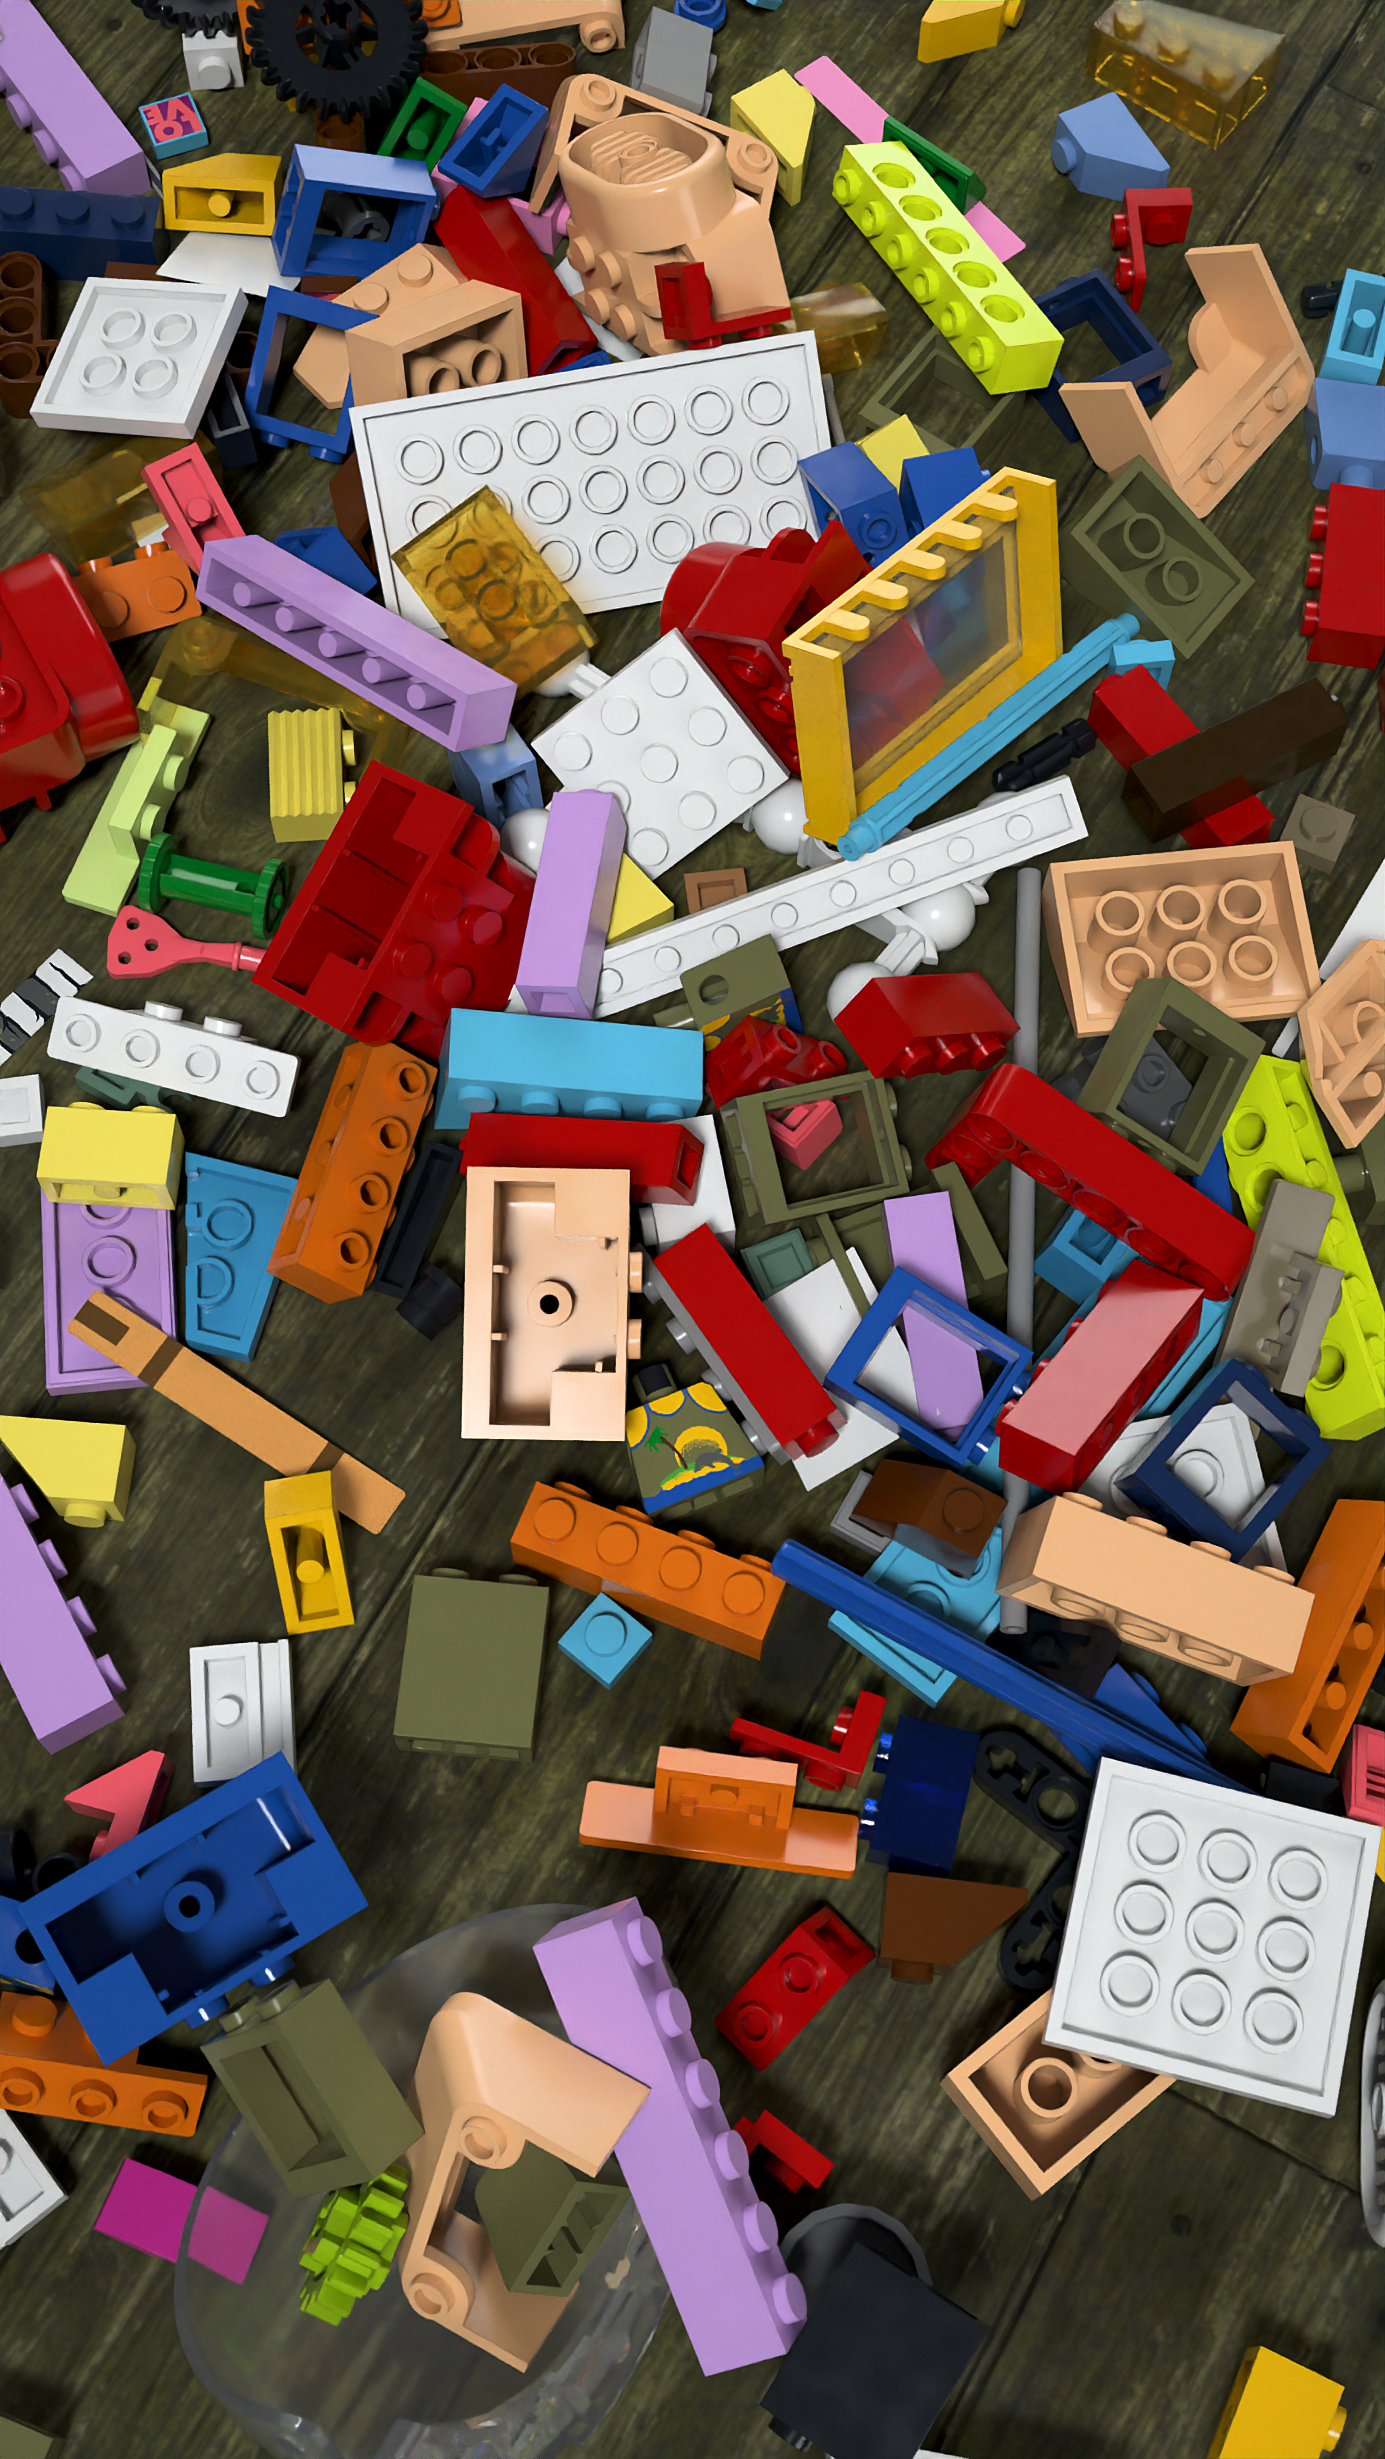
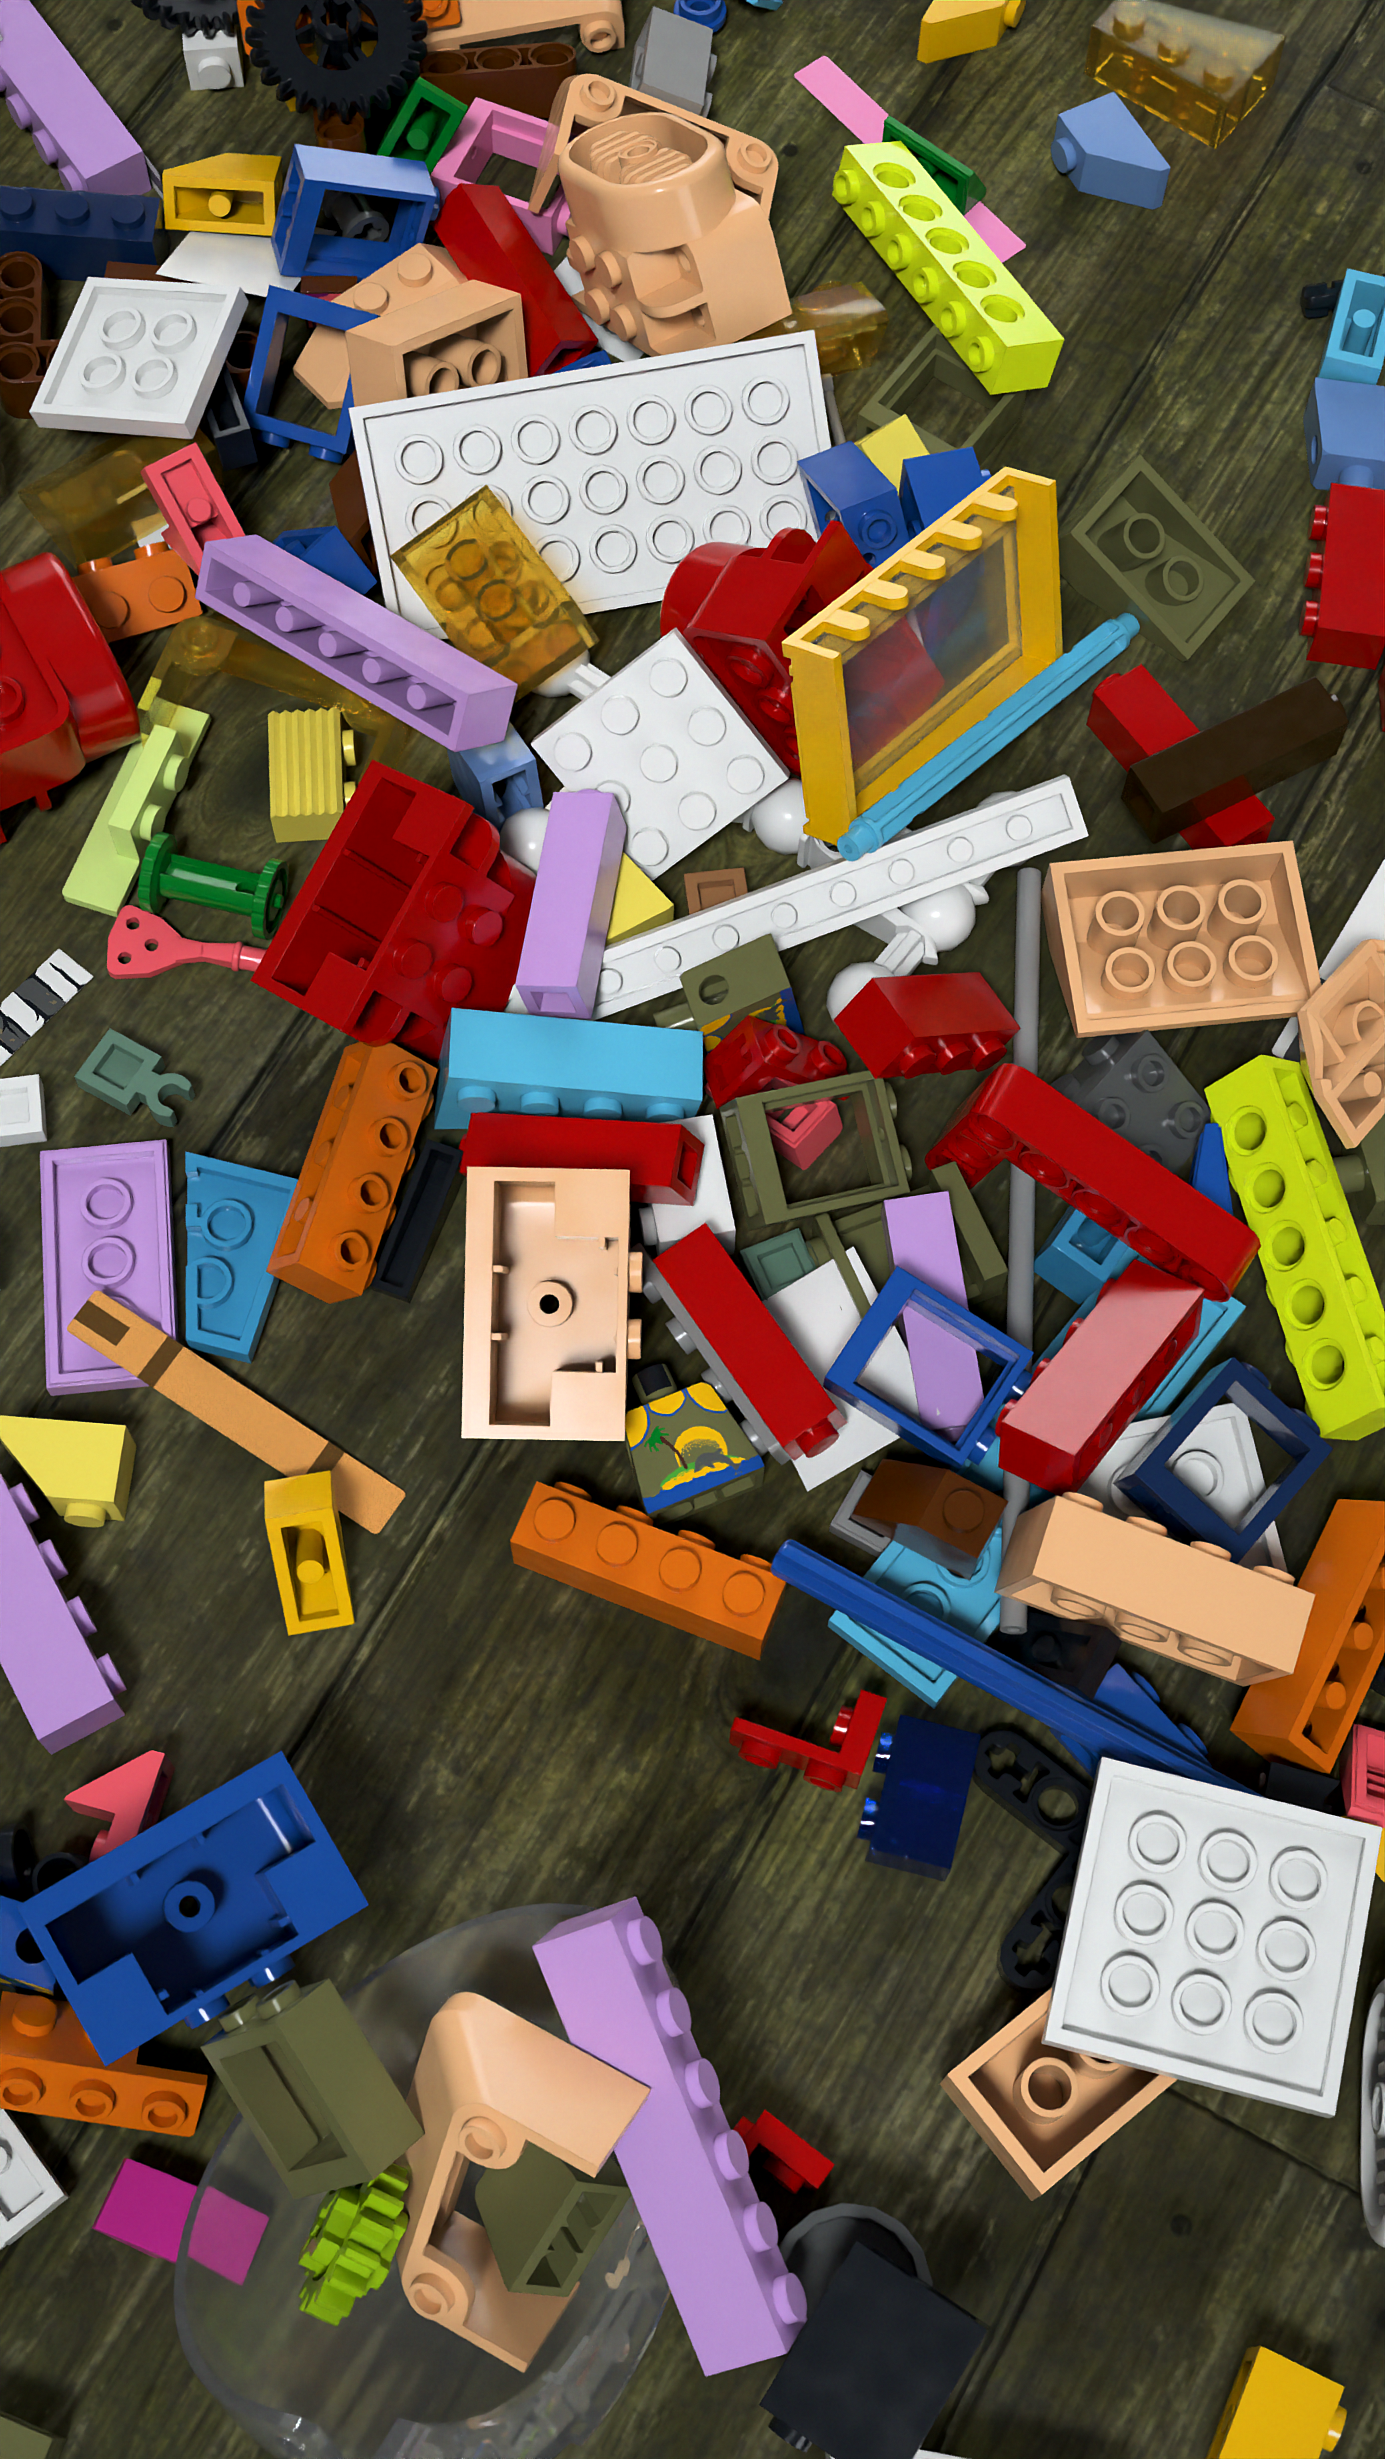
(111, 1156): light yellow brick -> none
(173, 126): tile -> none
(175, 1053): white bracket -> none
(240, 1708): white plate -> none
(432, 1301): black piece -> none
(473, 1666): olive brick -> none
(498, 145): blue slope -> none
(605, 1641): medium azure plate -> none
(686, 315): red bracket -> none
(721, 1813): orange bracket -> none
(782, 118): light yellow slope -> none
(793, 1987): red bracket -> none
(938, 1923): reddish brown slope -> none
(1045, 757): black axle -> none
(1098, 302): dark blue window -> none
(1146, 218): red bracket -> none
(1154, 656): medium azure plate -> none
(1231, 1060): olive window -> none
(1235, 404): light nougat windscreen -> none
(1284, 1292): dark tan bracket -> none
(1317, 832): dark tan plate -> none

